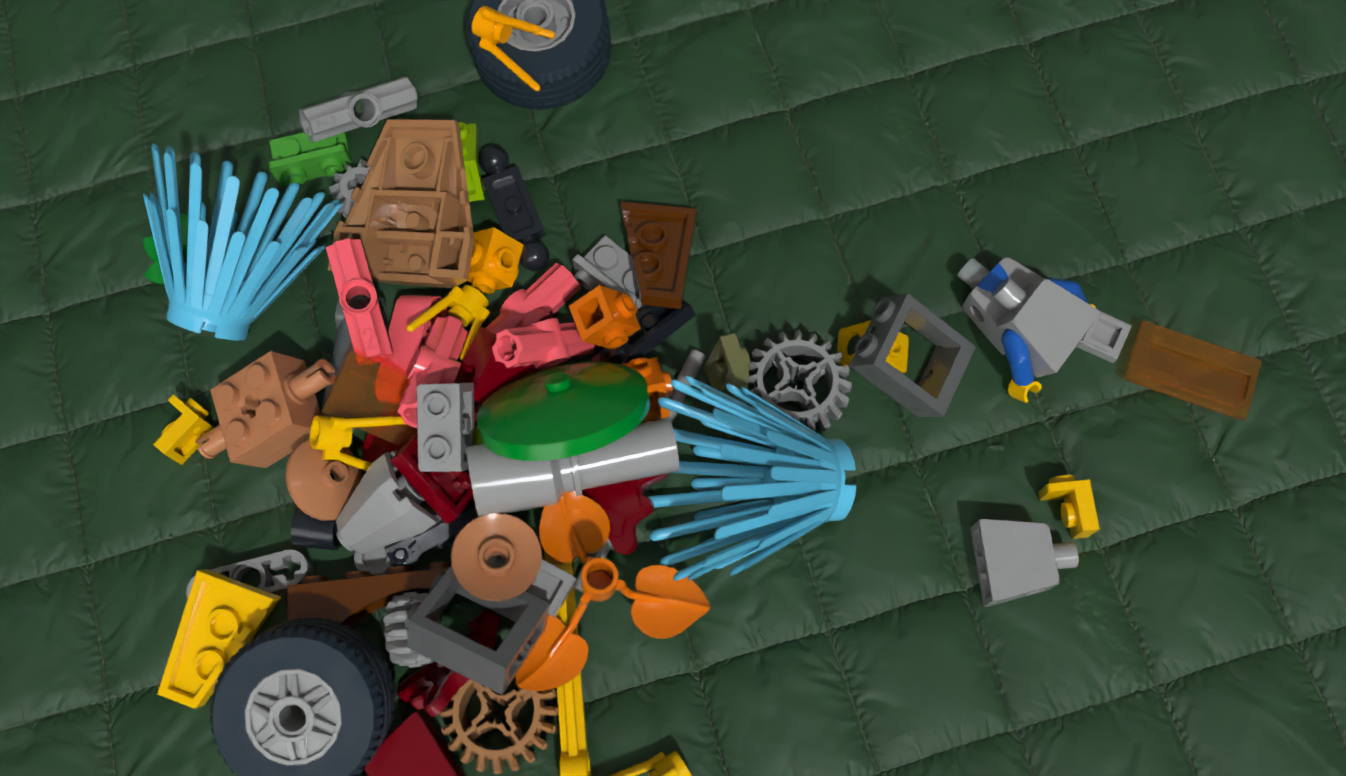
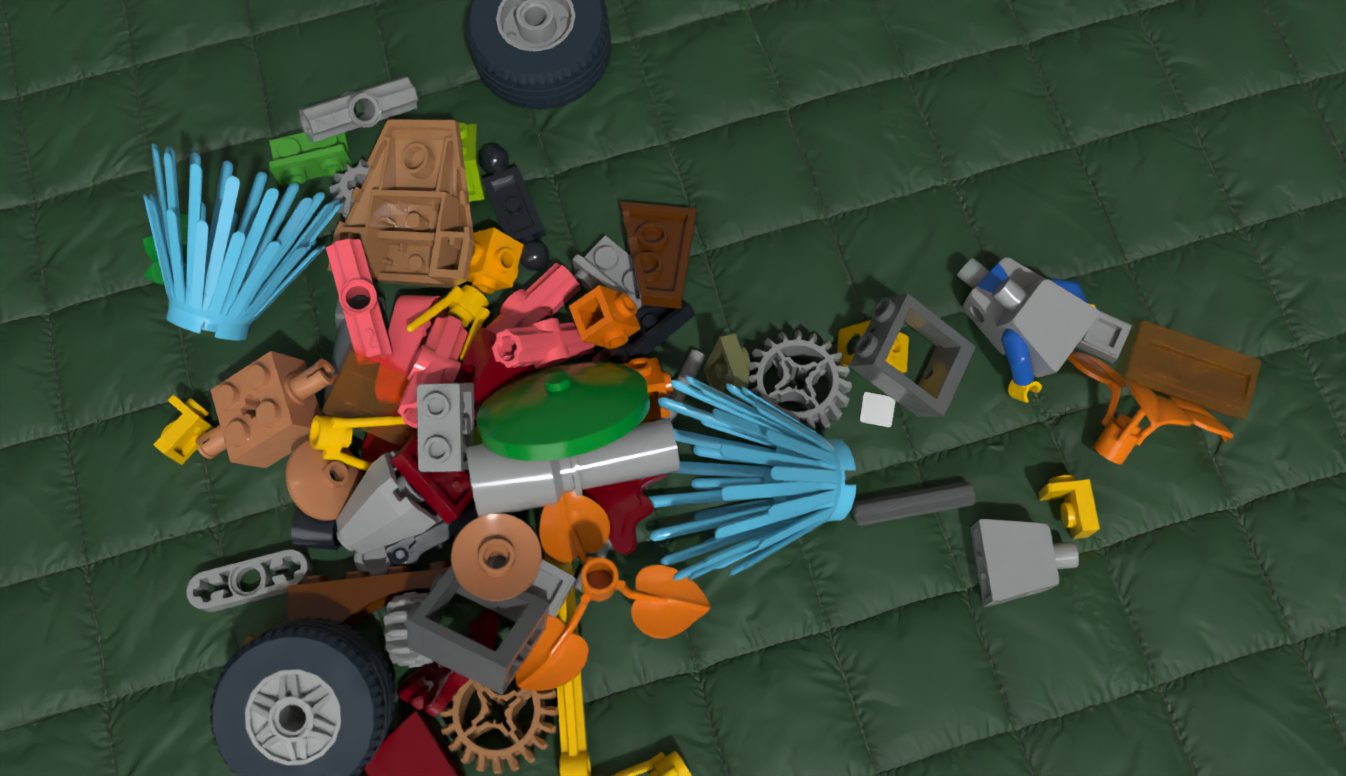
(214, 626): yellow wing -> none
(497, 27): light orange plant -> none
(877, 409): none -> white sticker
(913, 503): none -> dark grey axle
(1124, 433): none -> orange plant

